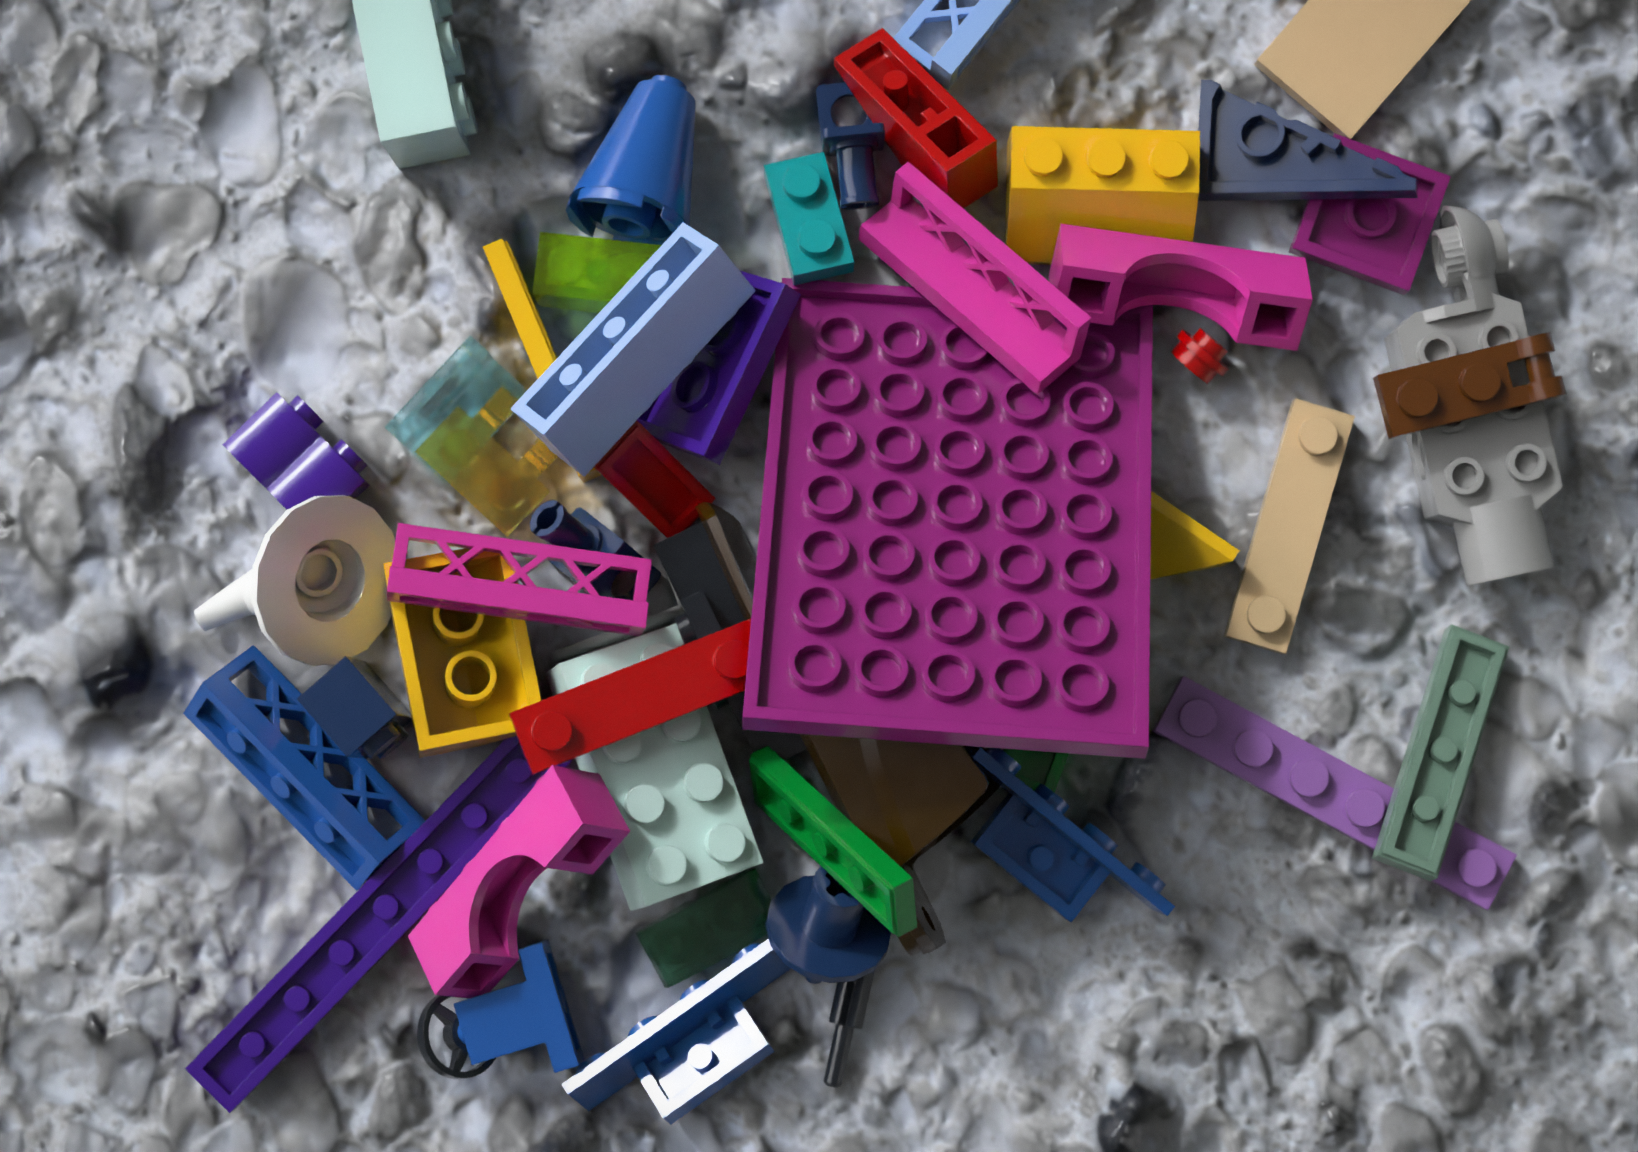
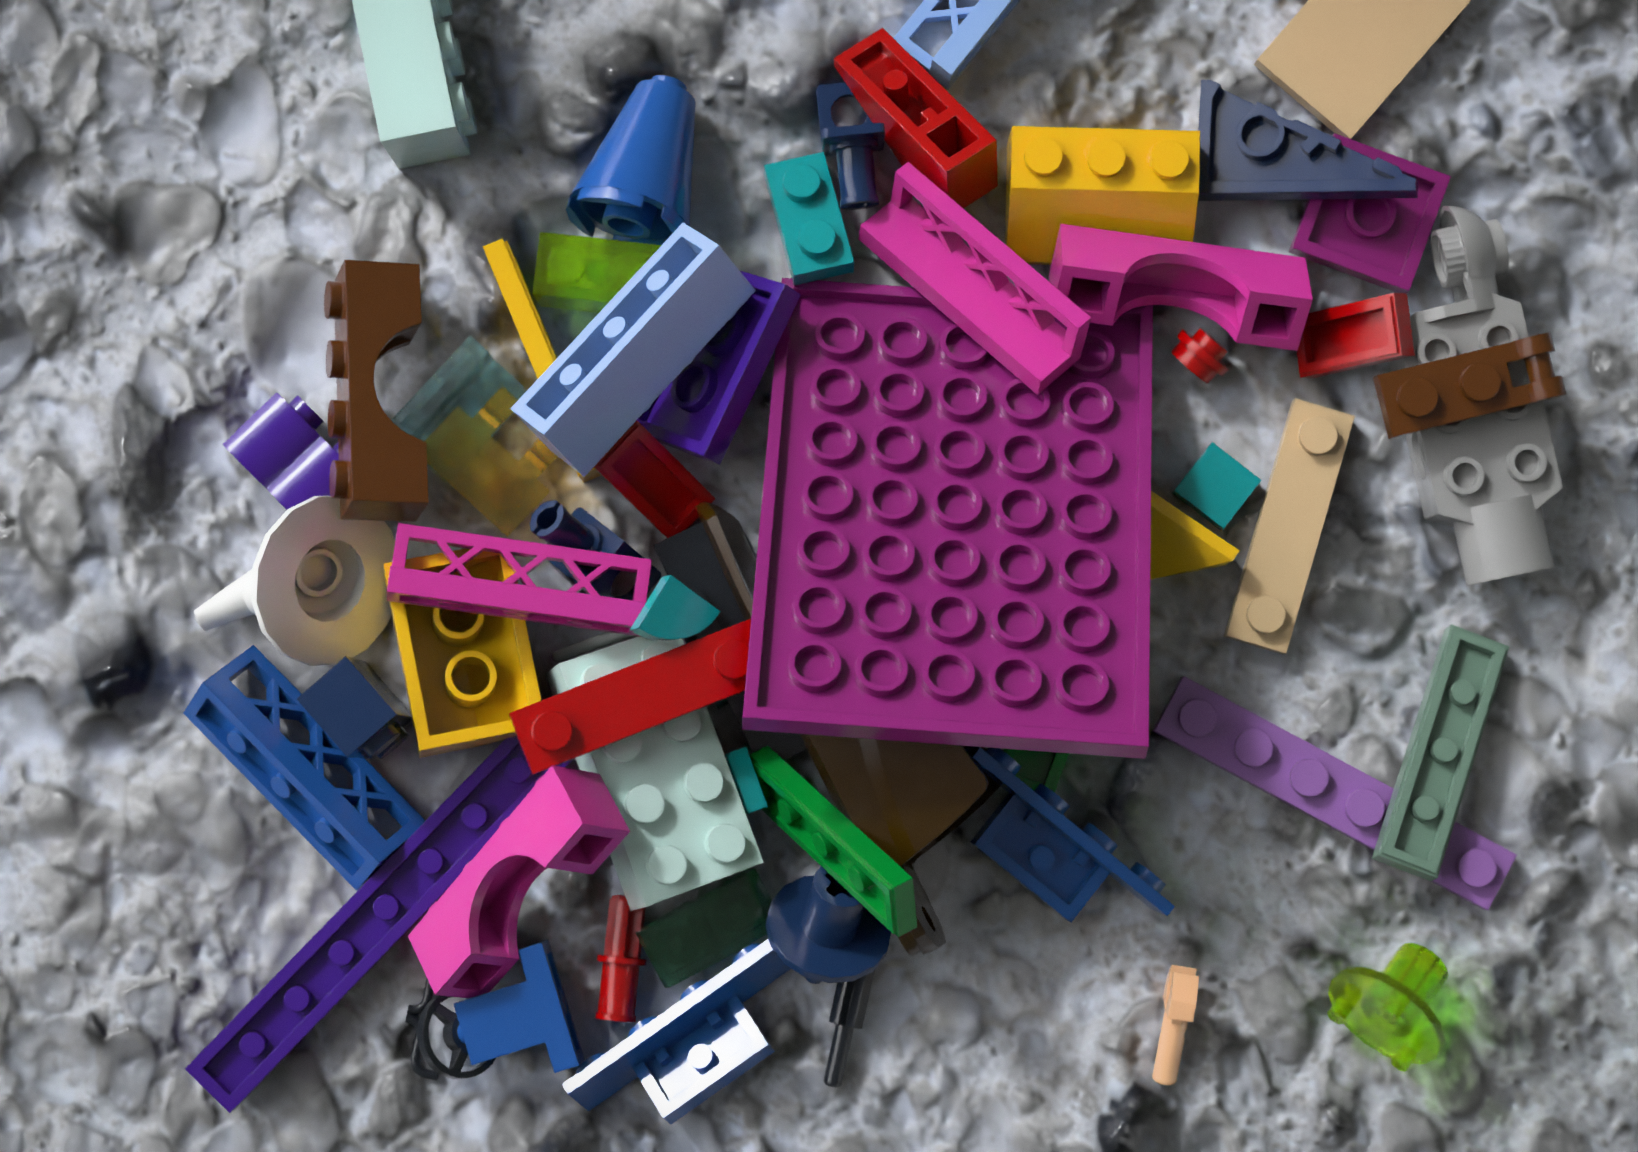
(379, 465): none -> reddish brown arch
(411, 1019): none -> black piece
(620, 962): none -> red axle
(673, 612): none -> teal tile
(746, 780): none -> teal tile
(1179, 1007): none -> light nougat bar
(1216, 486): none -> teal tile
(1356, 336): none -> red tile
(1392, 1006): none -> clear neon green piece

